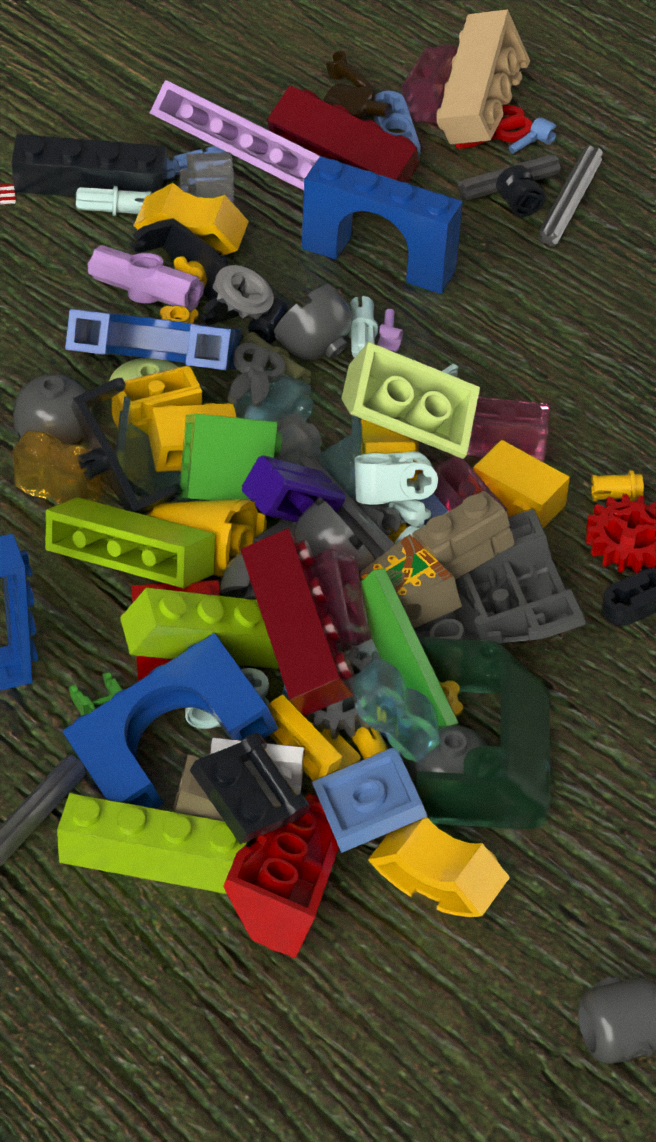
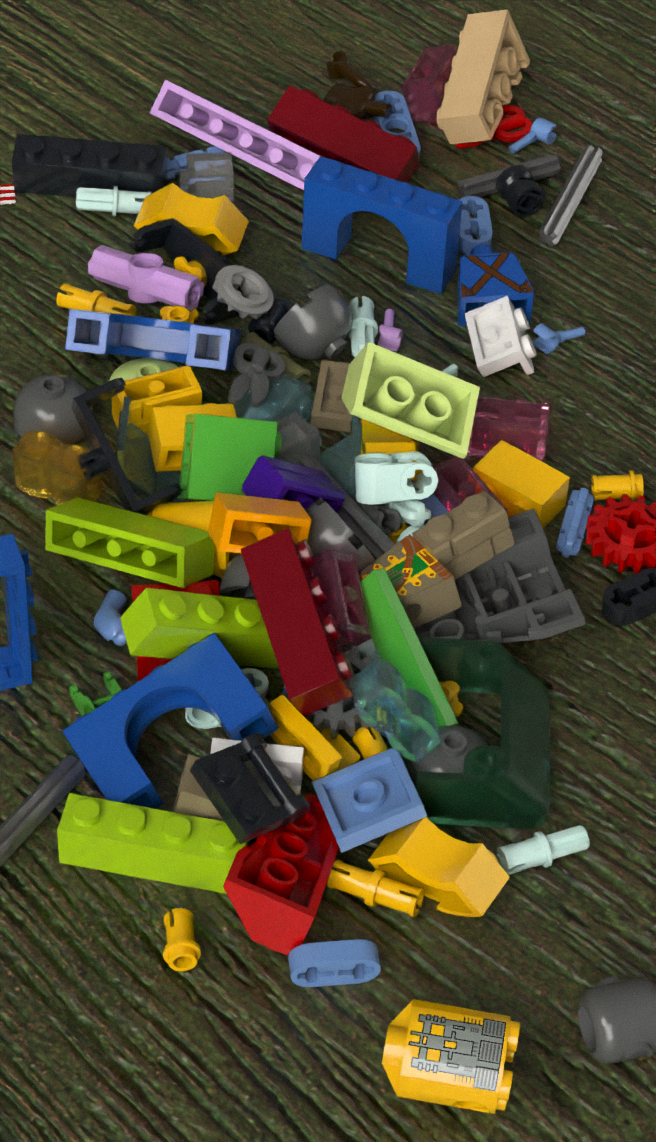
(96, 301): none -> yellow pin
(108, 620): none -> medium blue arm
(181, 948): none -> yellow pin
(248, 519): none -> light orange brick
(328, 407): none -> dark tan plate
(334, 963): none -> medium blue beam
(376, 888): none -> yellow pin
(451, 1056): none -> yellow cylinder
(478, 226): none -> medium blue beam
(491, 276): none -> blue torso
(500, 337): none -> white bracket
(542, 849): none -> light aqua axle
(549, 339): none -> medium blue hand
(574, 522): none -> medium blue axle

